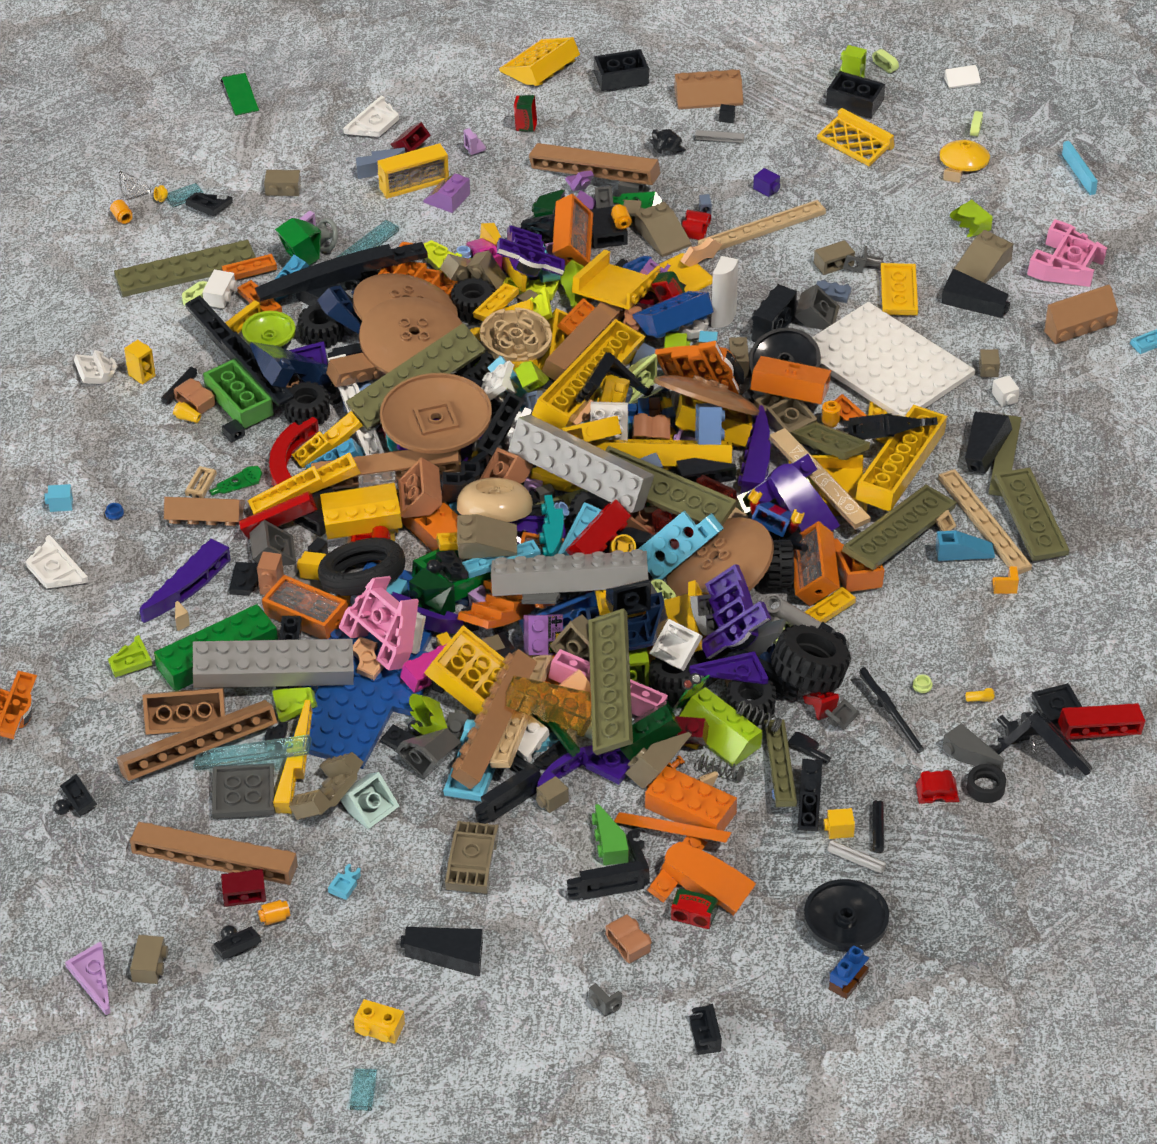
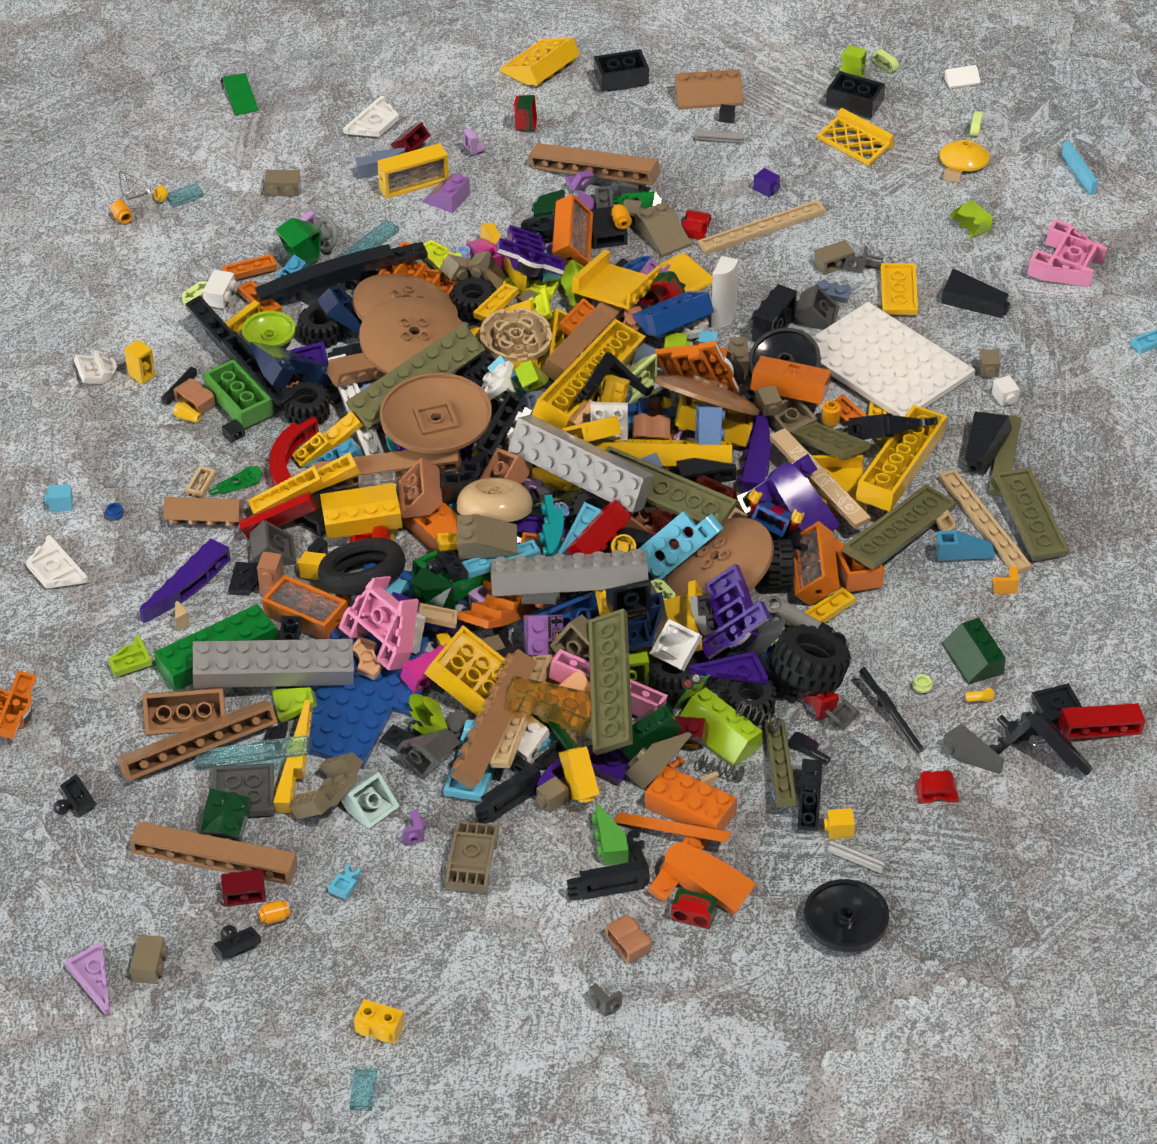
(180, 268): olive plate -> none
(208, 203): black wing -> none
(225, 815): none -> dark green slope
(415, 833): none -> medium lavender bracket
(438, 615): none -> tan tile
(445, 947): black slope -> none
(579, 774): none -> yellow brick
(666, 140): black hair -> none
(698, 253): light nougat tile -> none
(705, 203): sand blue piece -> none
(705, 1030): black hinge -> none
(768, 401): none -> dark tan brick
(849, 972): blue hips -> none
(878, 826): black axle -> none
(975, 652): none -> dark green slope
(985, 256): dark tan slope -> none
(986, 795): black tyre -> none
(1081, 314): medium nougat slope -> none

